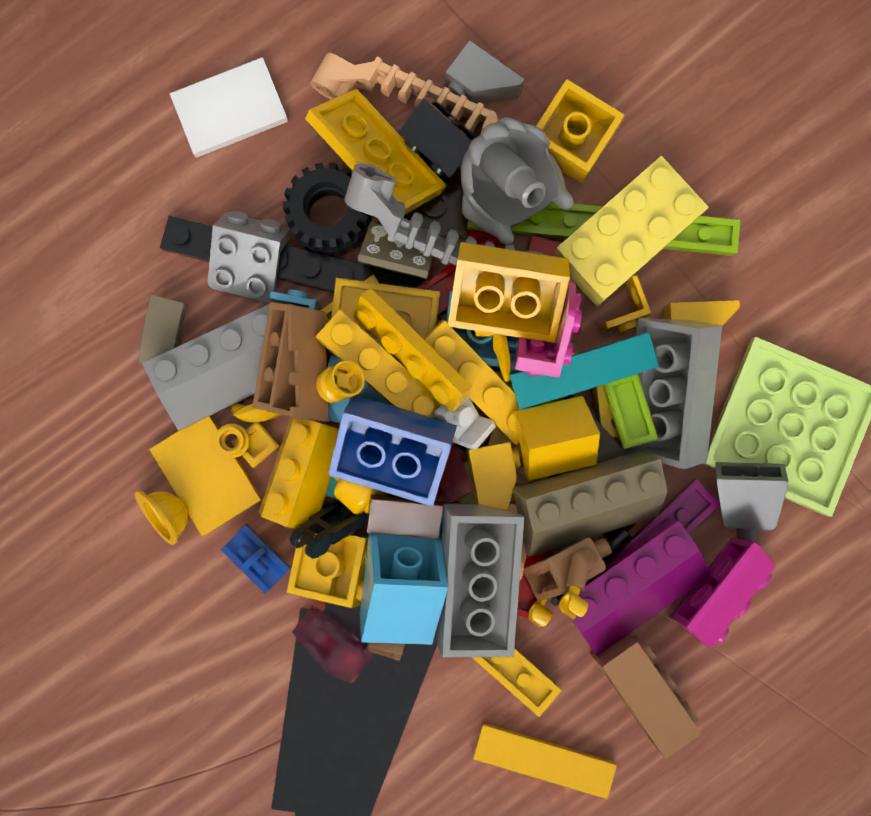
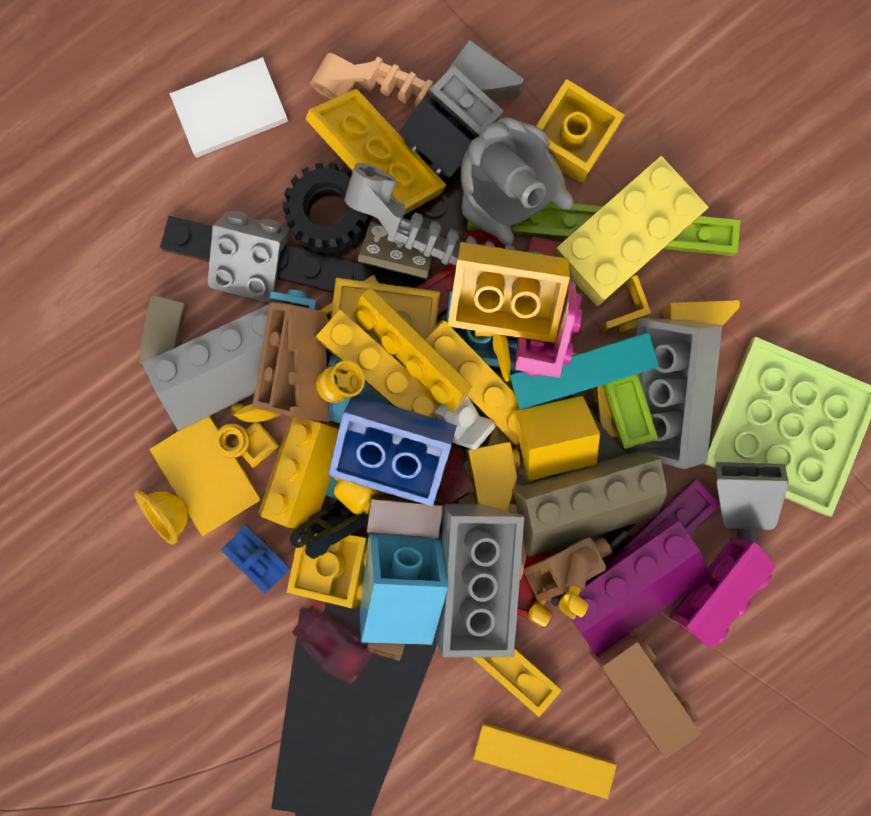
(465, 101): none -> light grey plate

